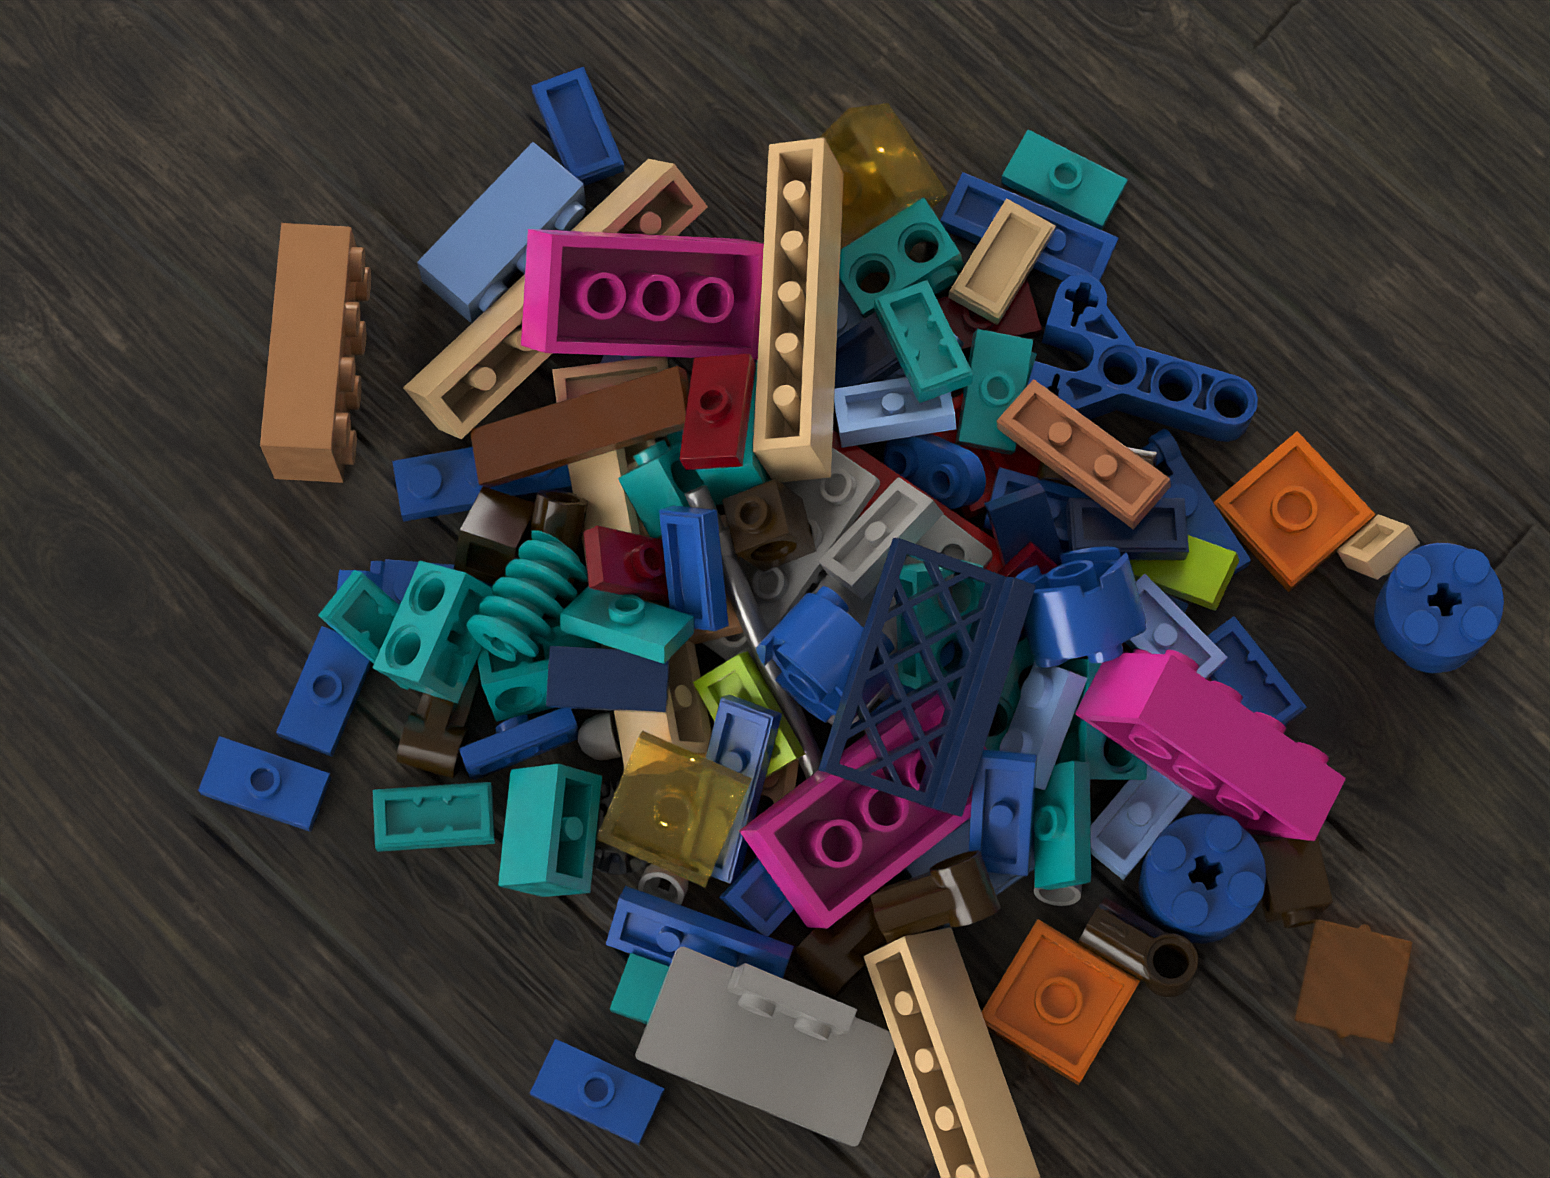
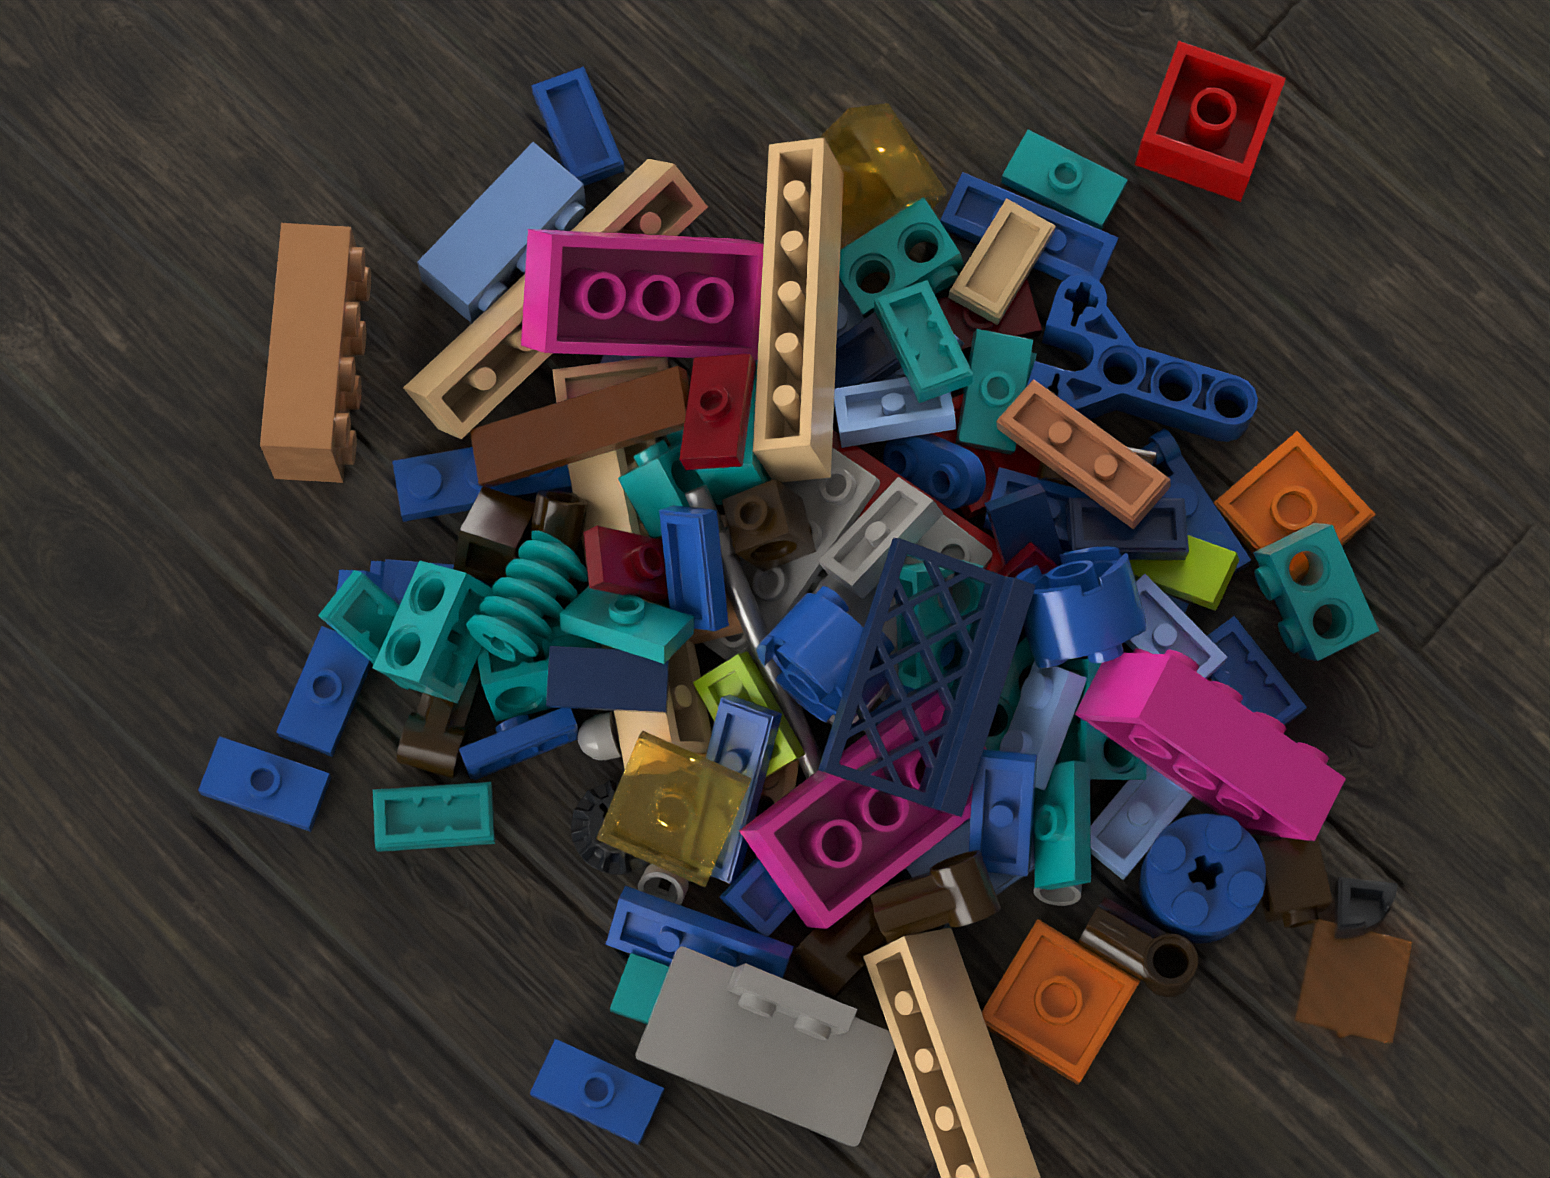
(550, 830): teal brick -> none
(1209, 121): none -> red brick
(1327, 583): none -> teal brick
(1361, 906): none -> black tile
(1378, 547): tan plate -> none
(1457, 580): blue brick -> none

